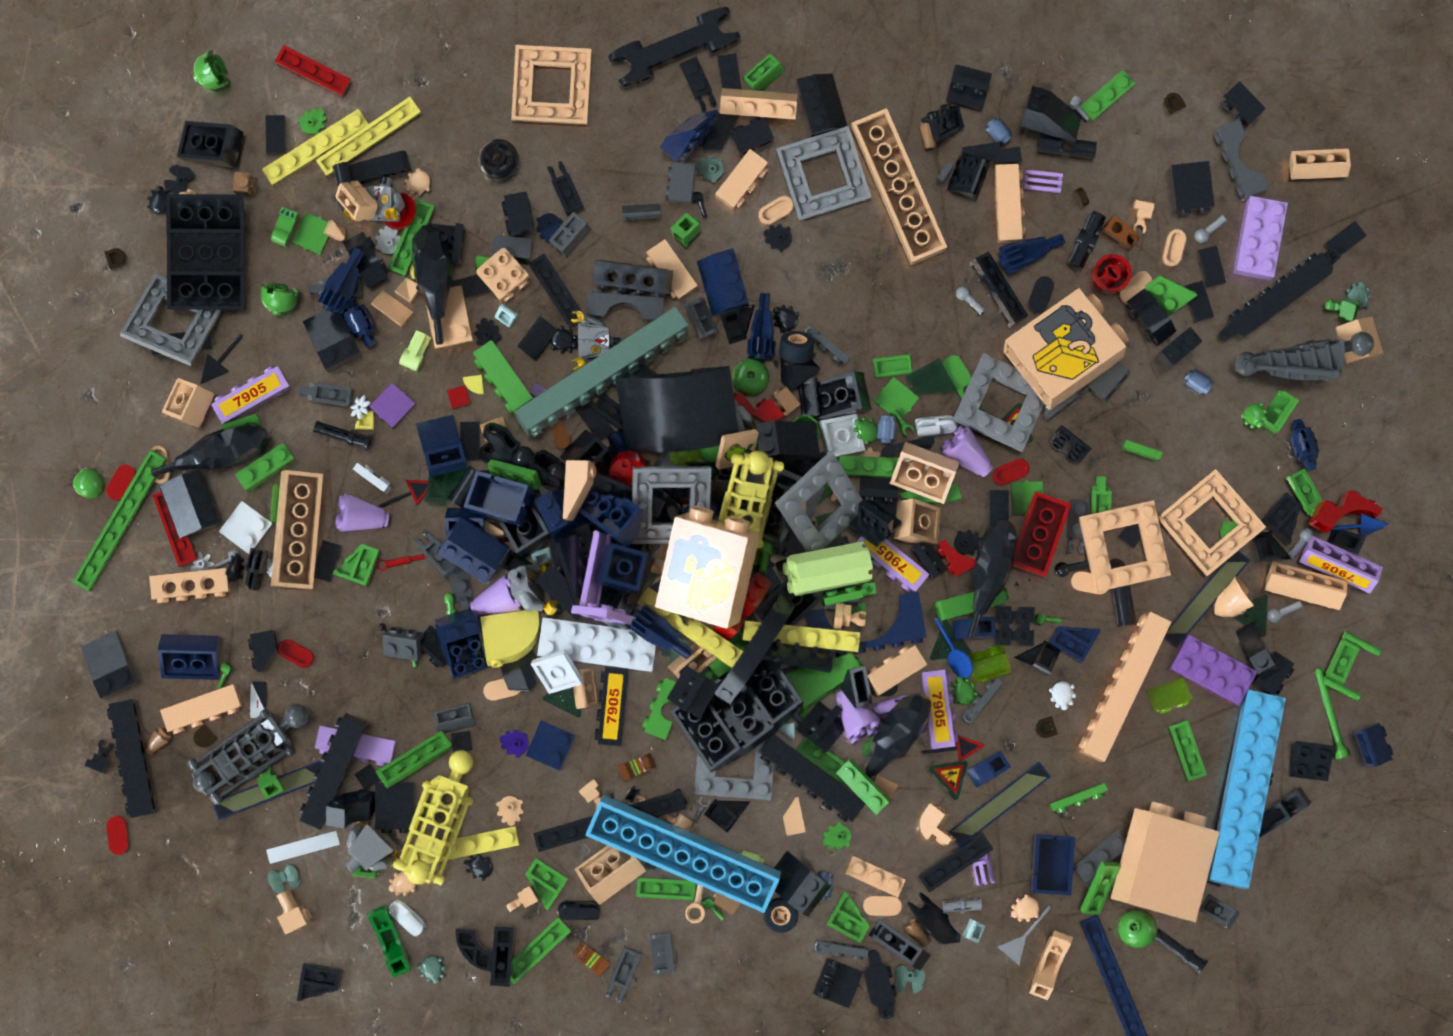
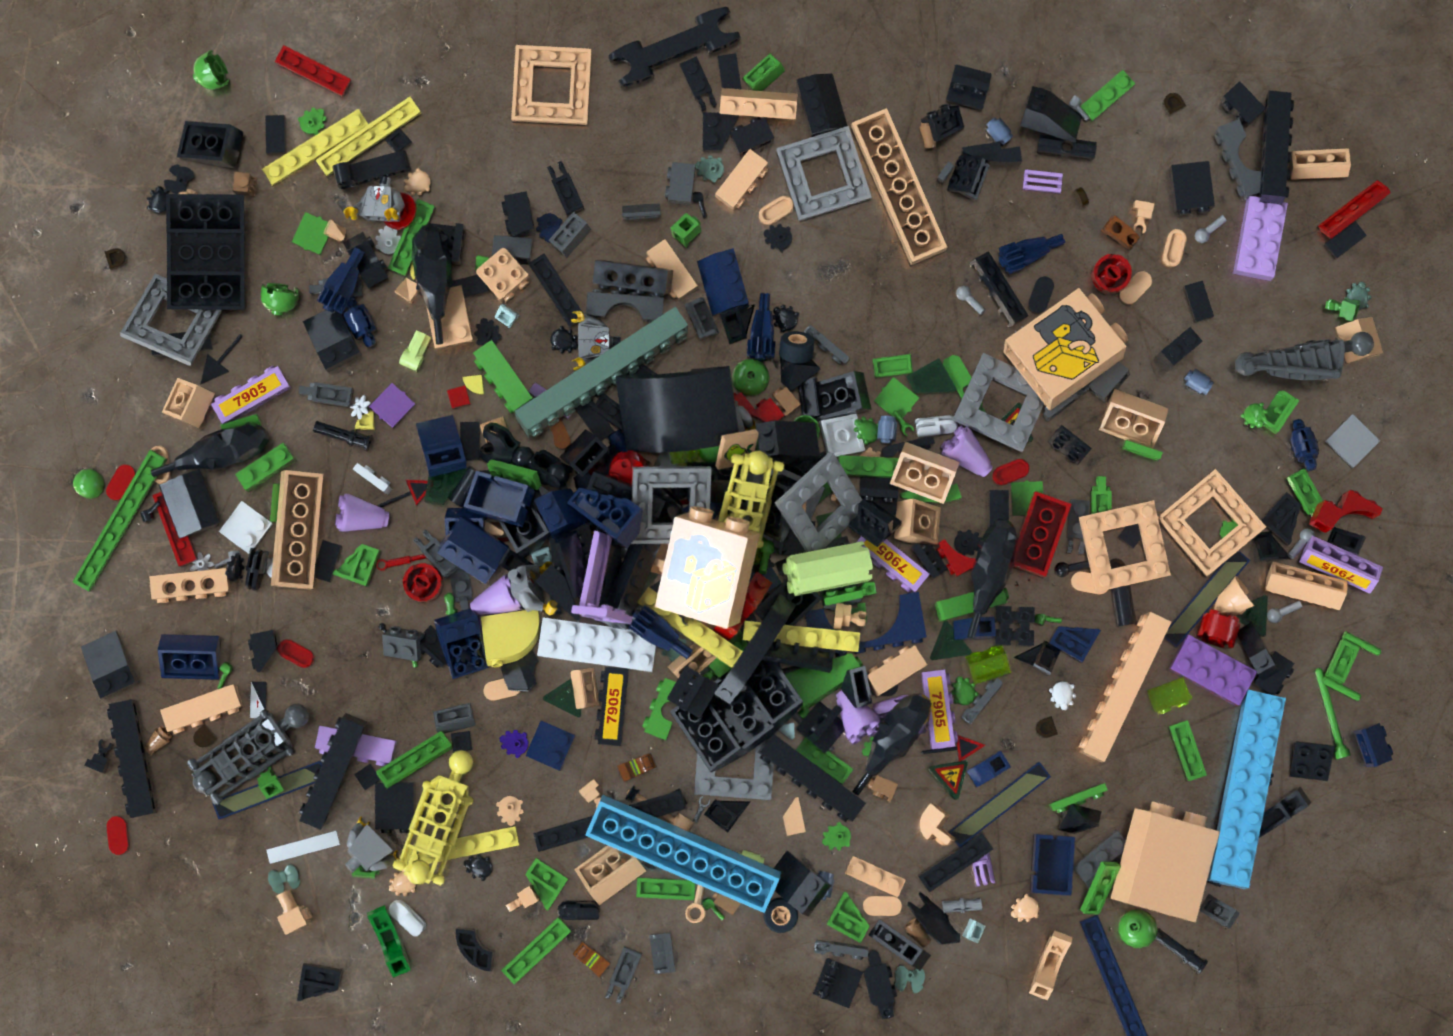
(147, 515): none -> black hand
(285, 226): bright green leg -> none
(350, 808): black brick -> none
(356, 200): light nougat brick -> none
(392, 308): light nougat slope -> none
(398, 140): none -> black tile
(422, 582): none -> red brick
(432, 969): sand green piece -> none
(494, 147): black wheel -> none
(502, 956): black slope -> none
(537, 338): black slope -> none
(557, 671): white plate -> none
(578, 482): light nougat slope -> none
(622, 568): dark blue brick -> none
(688, 135): dark blue slope -> none
(863, 786): bright green plate -> none
(957, 659): blue piece -> none
(1008, 203): light nougat brick -> none
(1015, 947): light grey piece -> none
(1080, 819): none -> black slope
(1086, 239): black piece -> none
(1133, 419): none -> light nougat slope
(1151, 316): black brick -> none
(1169, 294): bright green wing -> none
(1211, 266): black tile -> none
(1219, 629): none -> red brick
(1275, 147): none -> black brick
(1281, 295): black hinge -> none
(1352, 441): none -> light grey tile
(1354, 209): none -> red plate
(1367, 526): blue piece -> none

